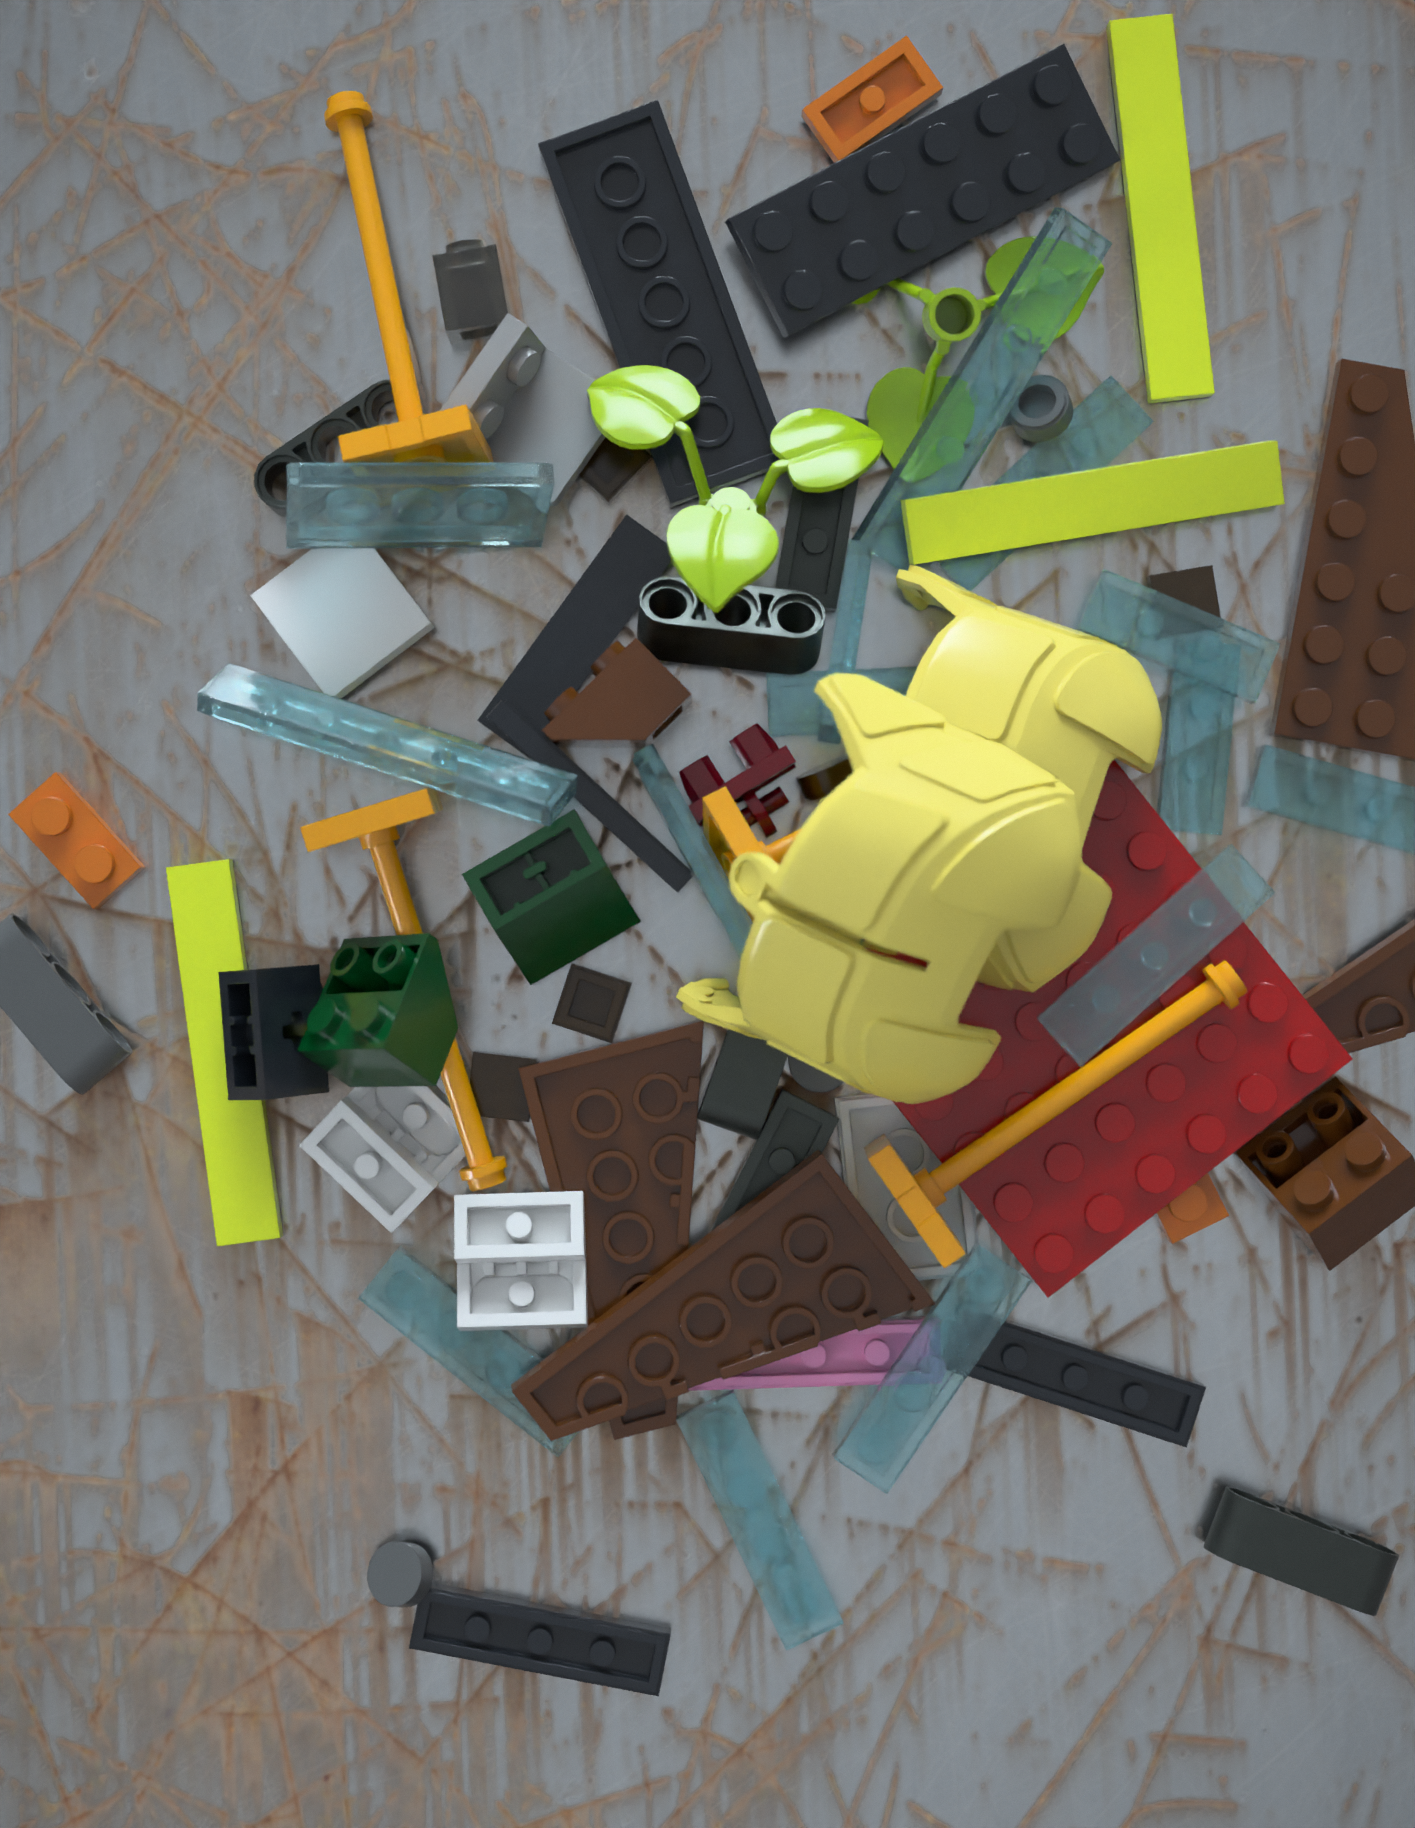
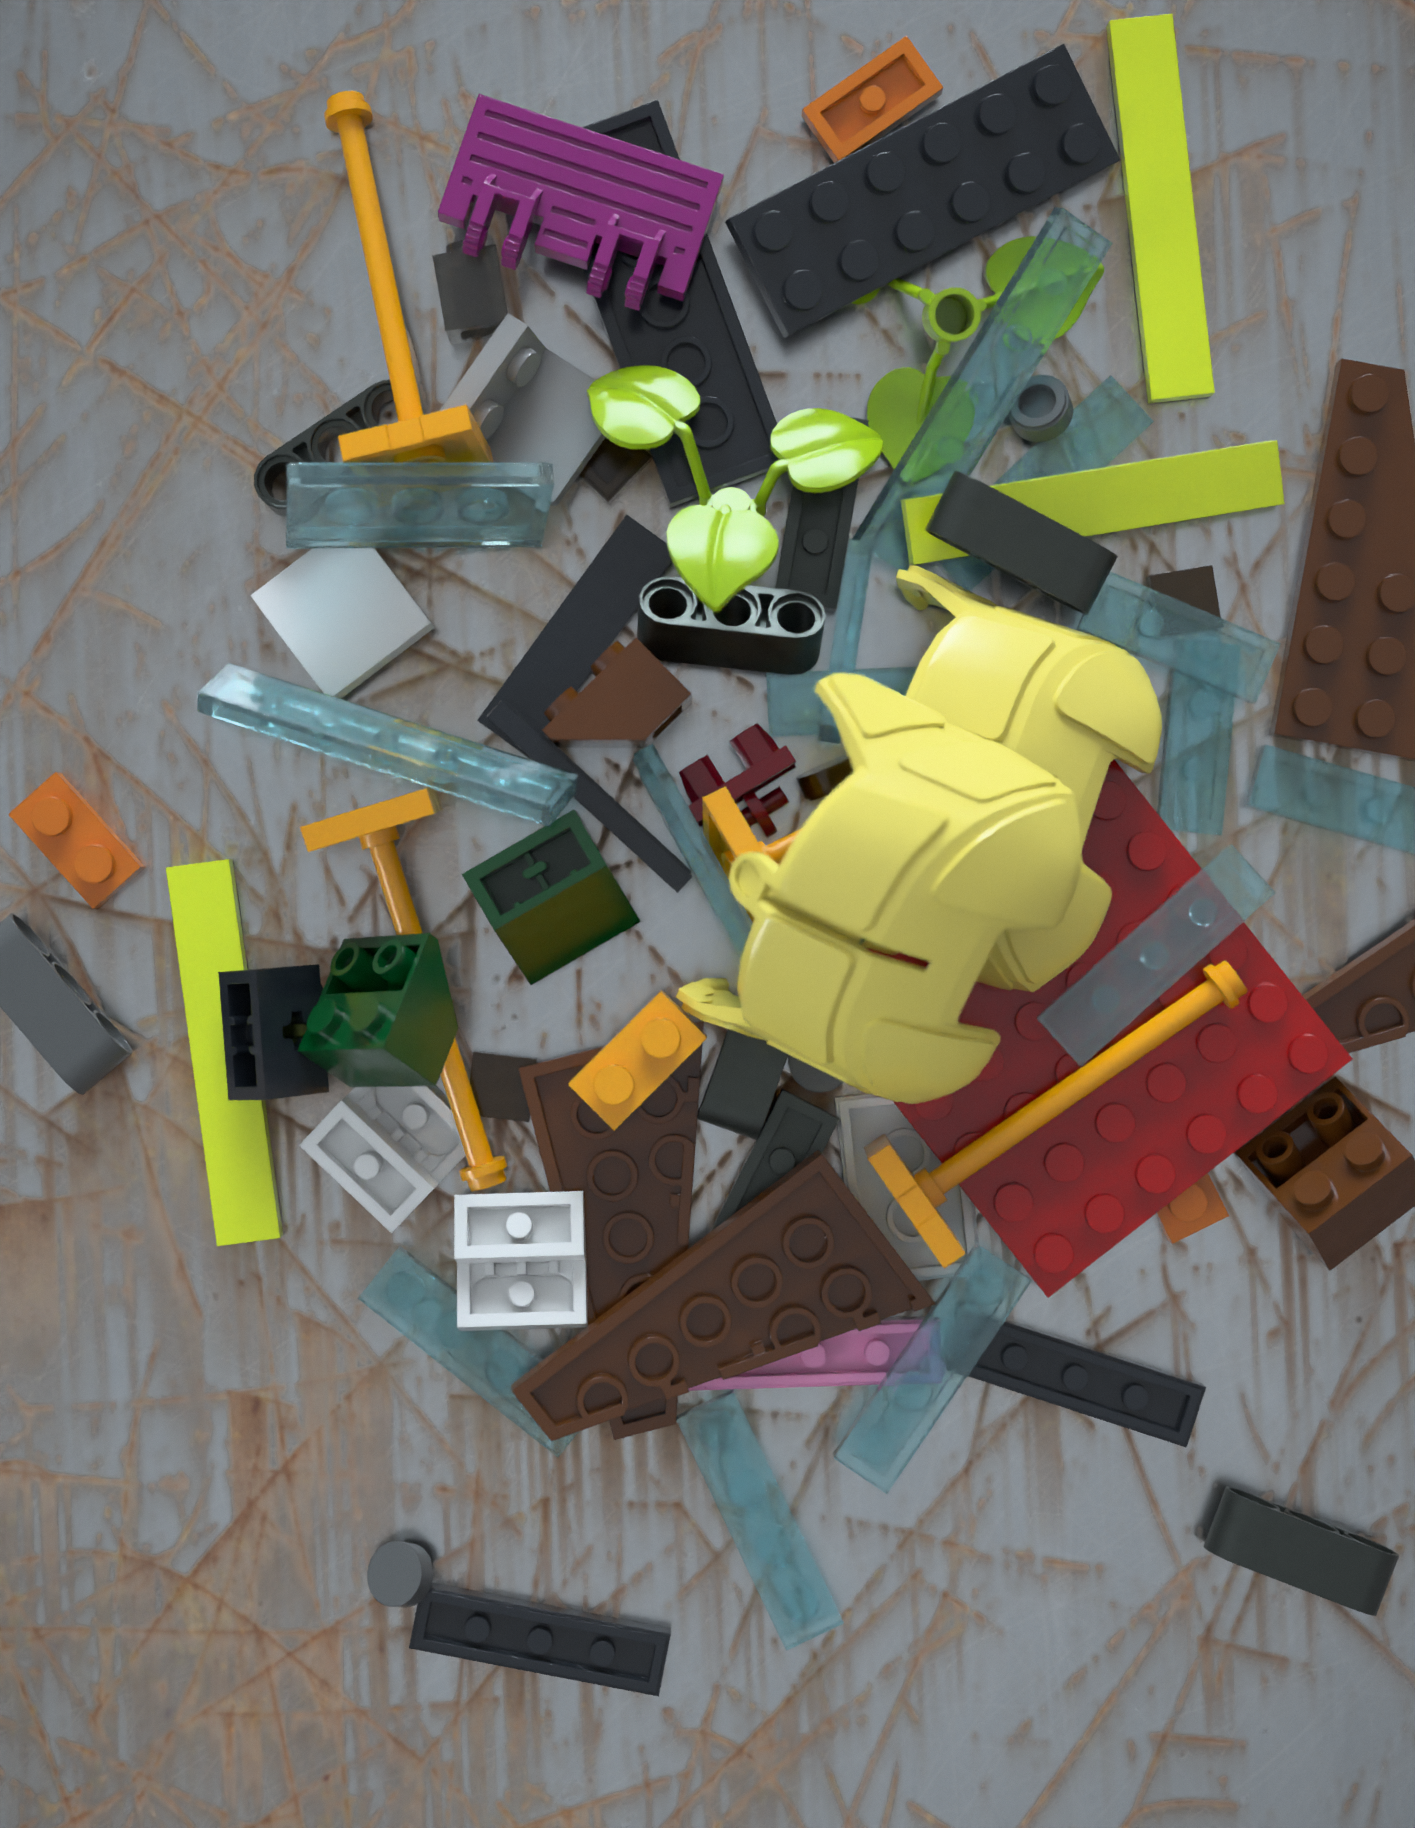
(581, 194): none -> magenta hinge
(591, 1003): dark brown tile -> none
(638, 1059): none -> light orange brick
(1021, 542): none -> pearl dark grey beam

